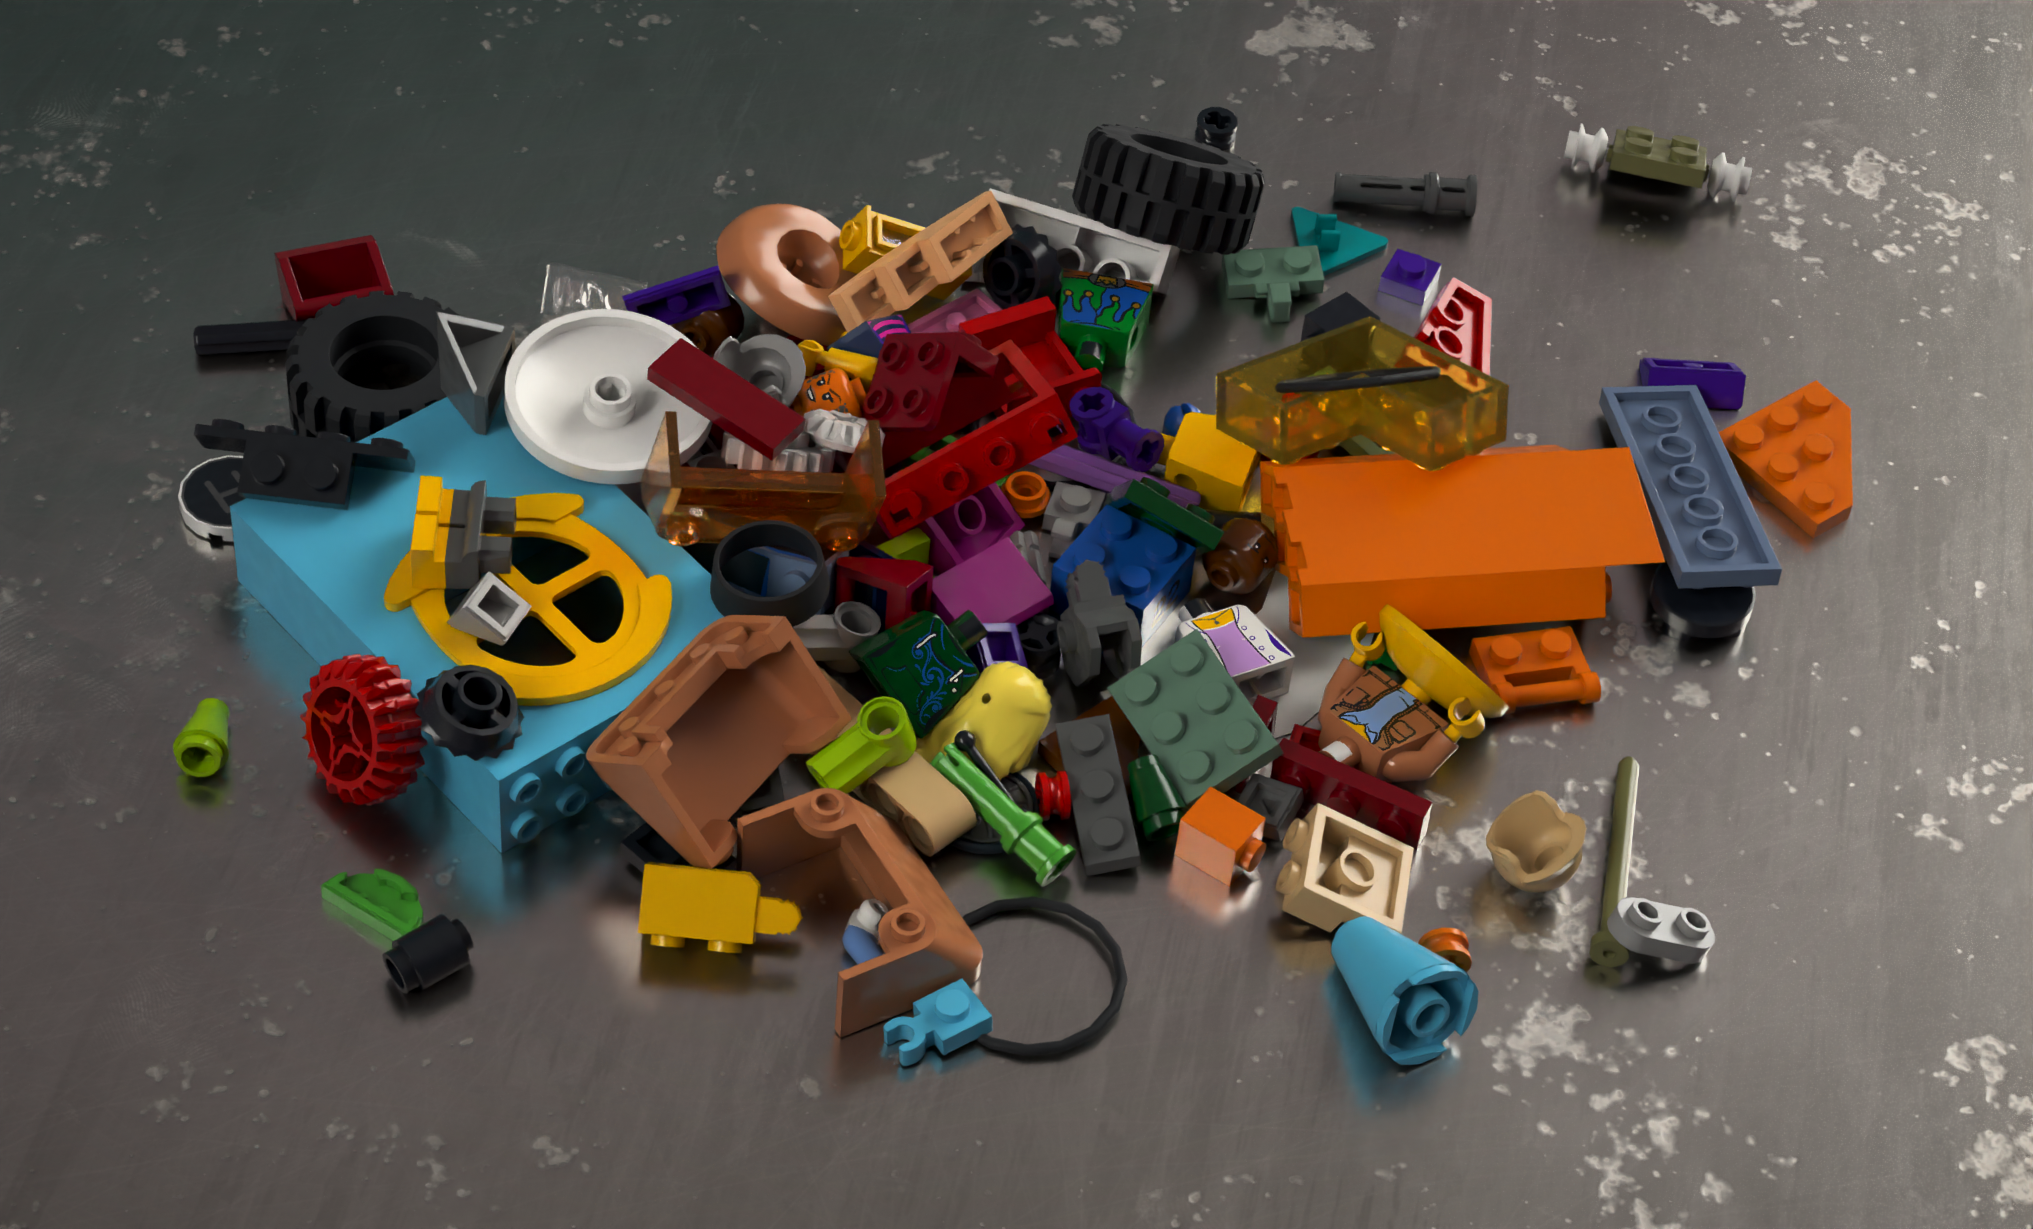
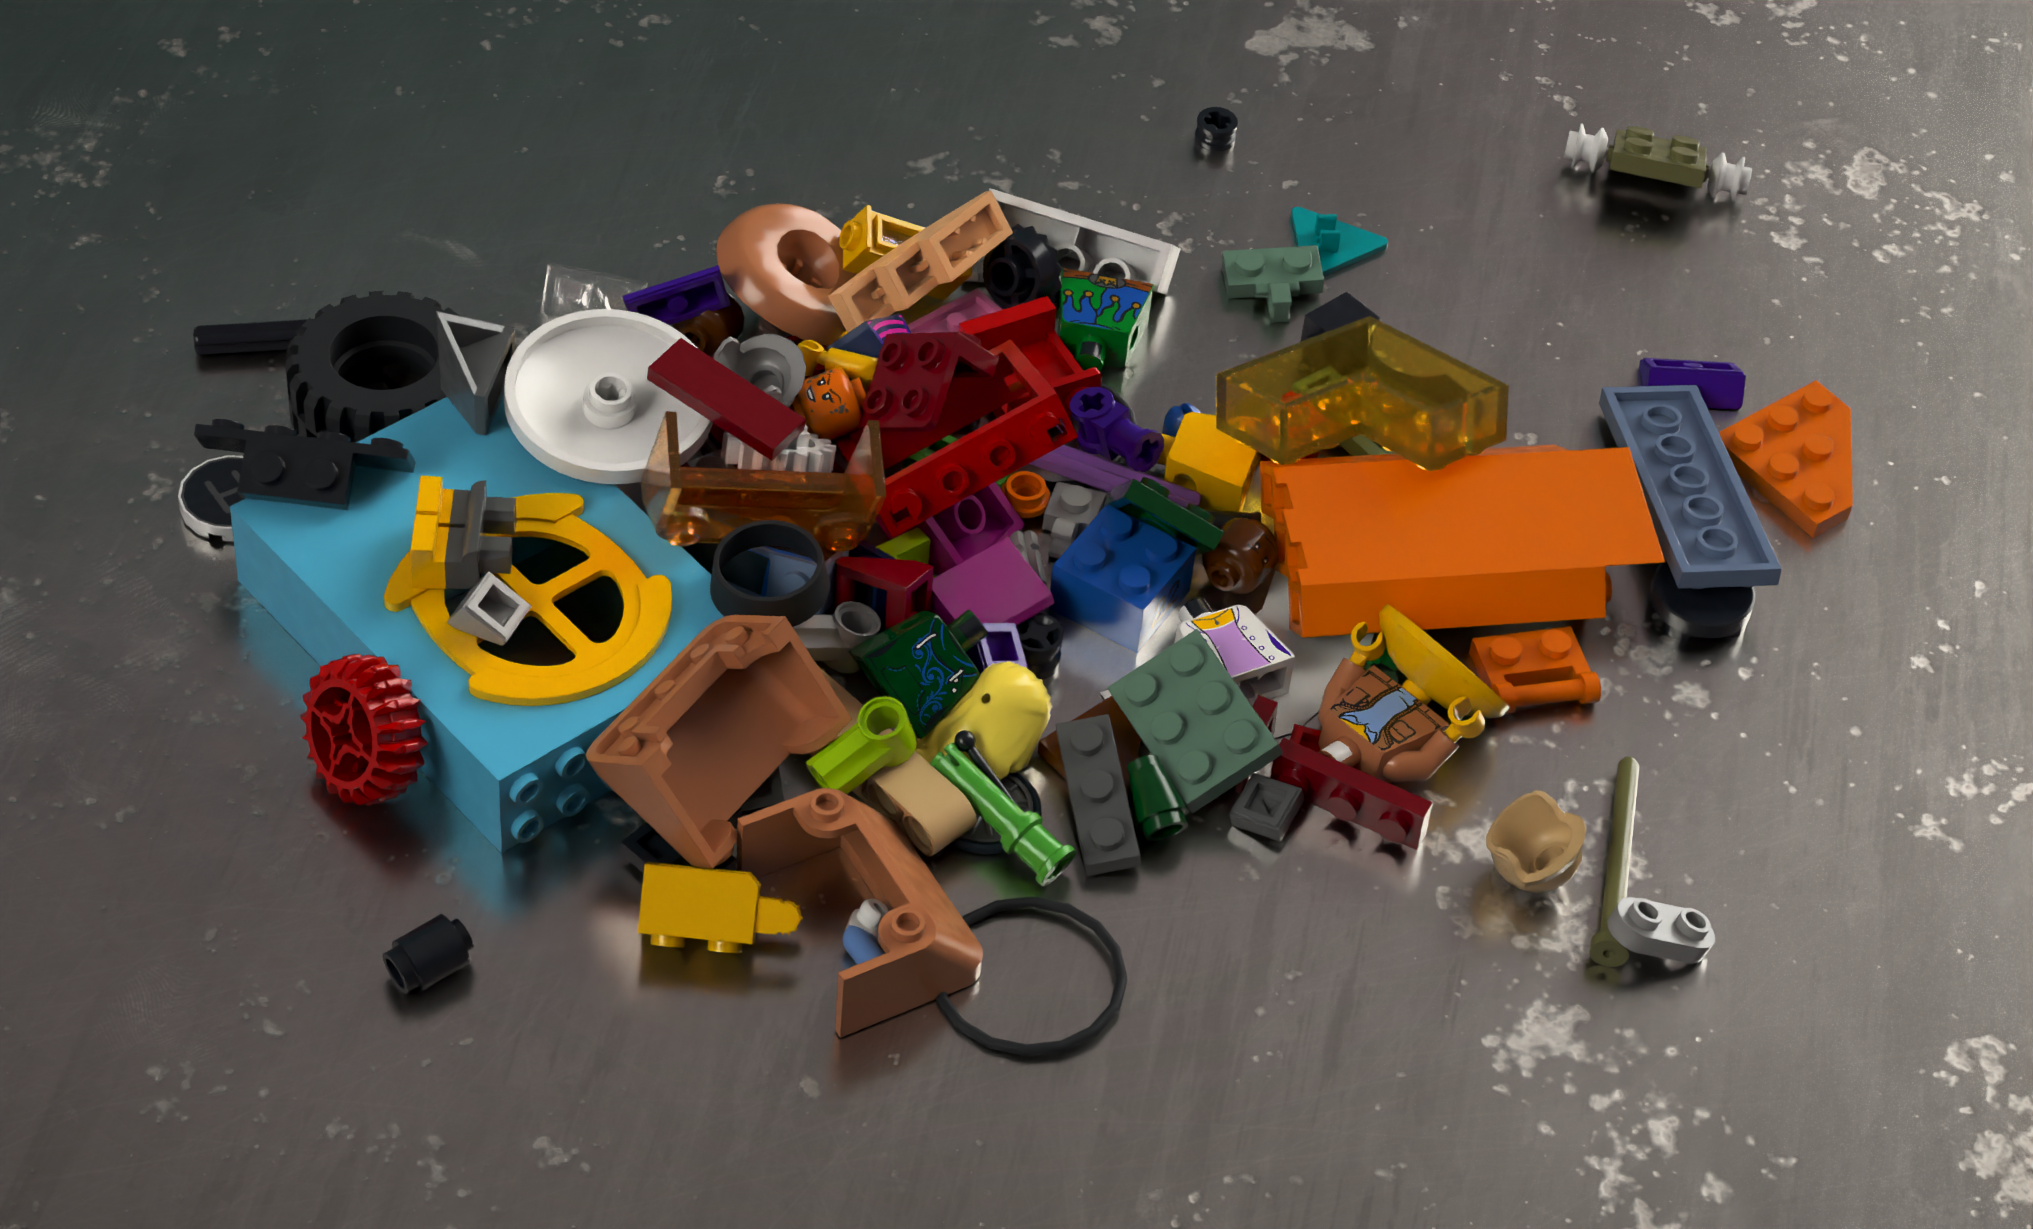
(203, 741): lime cone -> none
(329, 272): dark red tile -> none
(378, 900): bright green tile -> none
(470, 712): black piece -> none
(836, 429): white gear -> none
(941, 1018): medium azure plate -> none
(1053, 795): red bush -> none
(1095, 625): dark grey hinge -> none
(1168, 189): black tyre -> none
(1221, 837): orange brick -> none
(1340, 381): black piece -> none
(1343, 871): tan plate -> none
(1403, 990): medium azure cone -> none
(1409, 277): dark purple plate -> none
(1429, 193): dark grey pin -> none
(1449, 944): orange bush -> none
(1460, 325): red wing -> none

